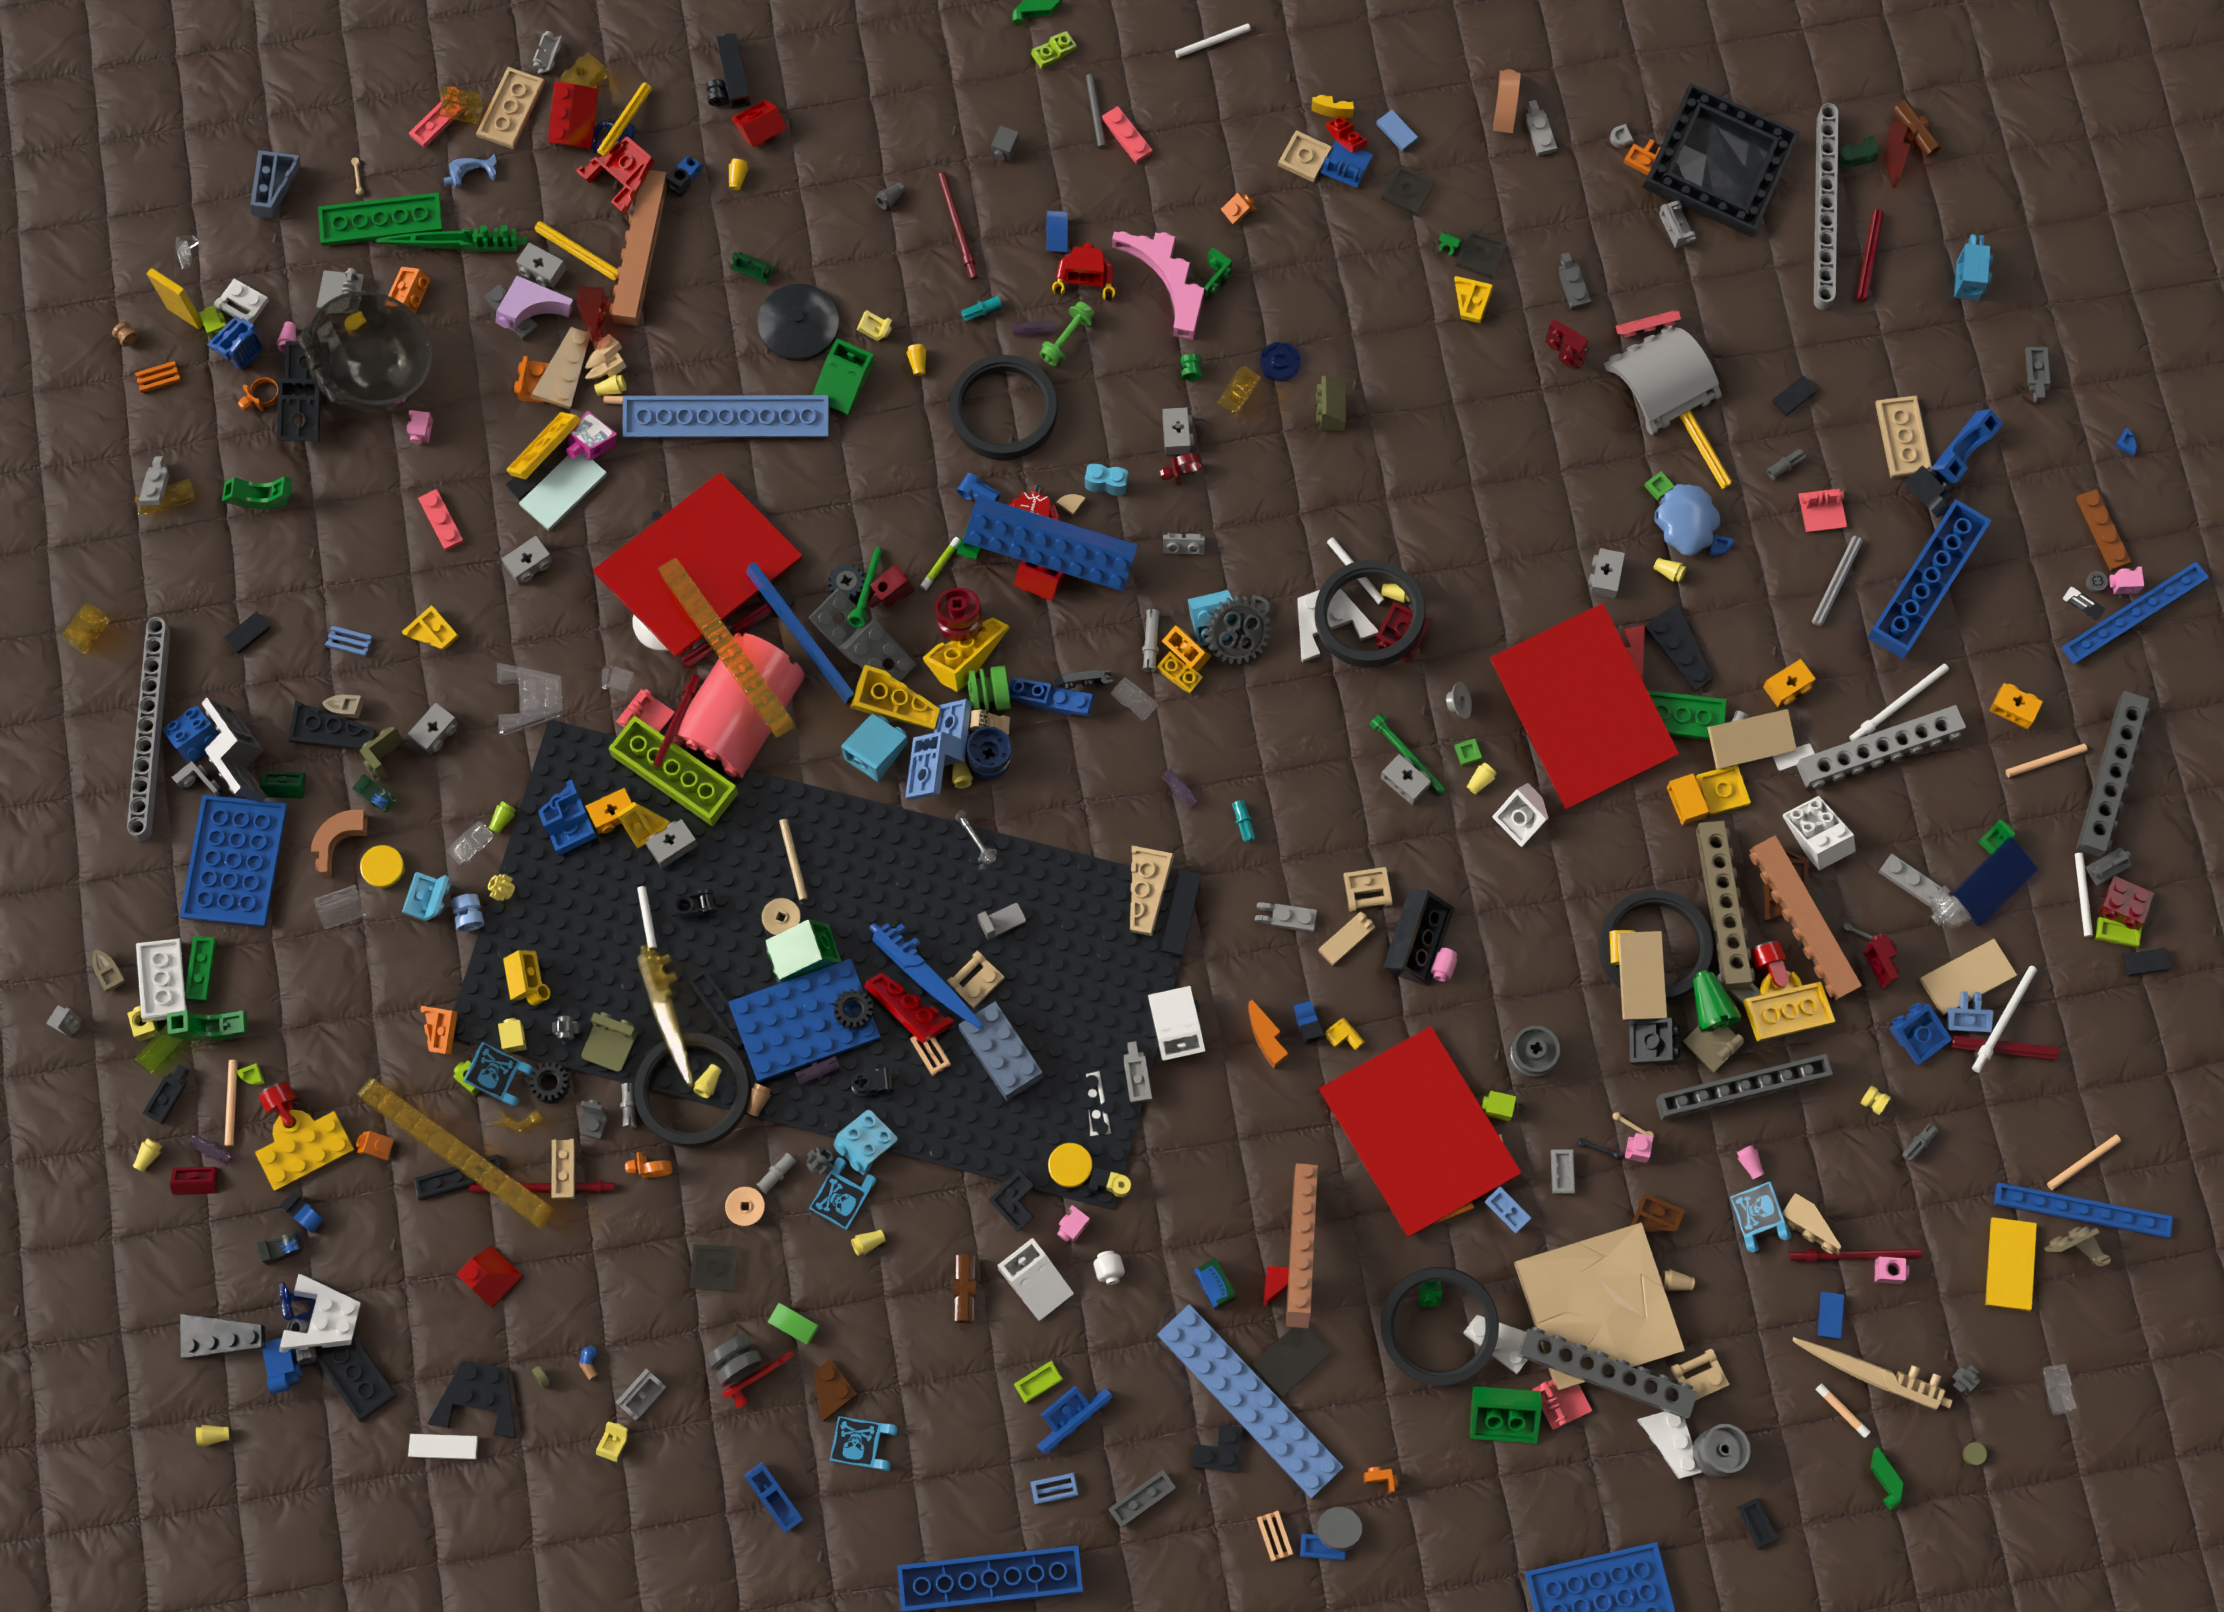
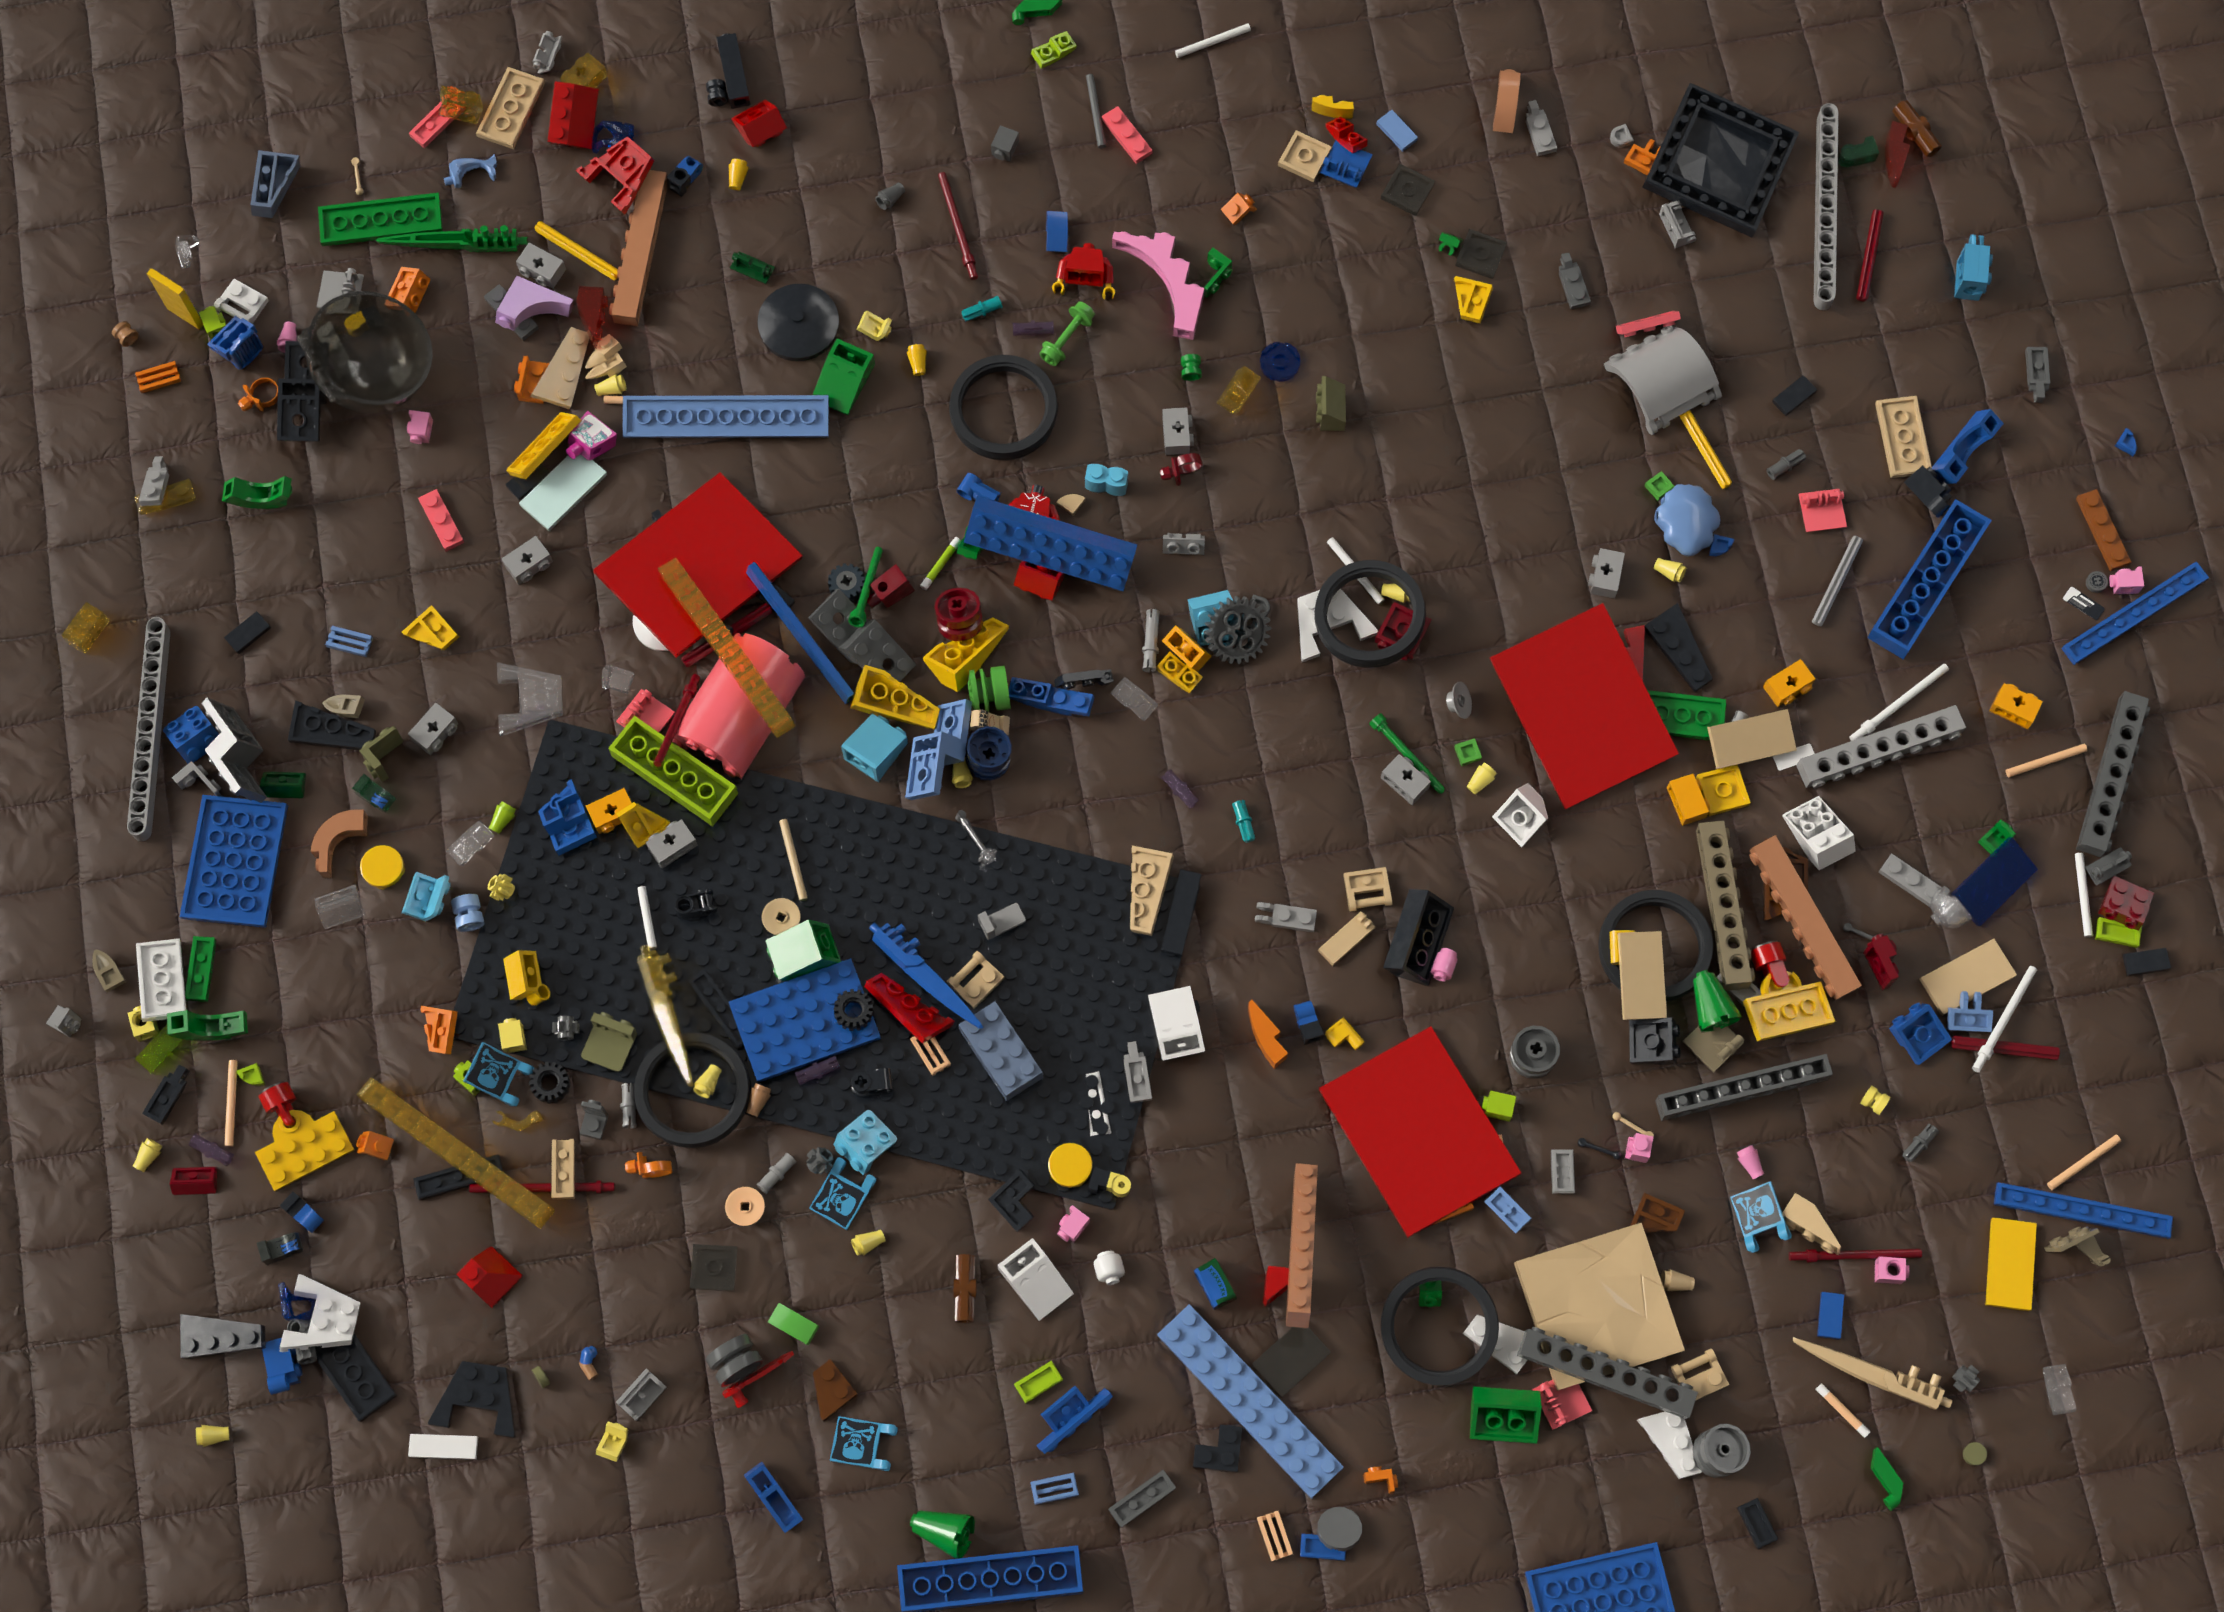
(624, 119): yellow axle -> none
(945, 1530): none -> green cone
(1569, 343): dark red plate -> none

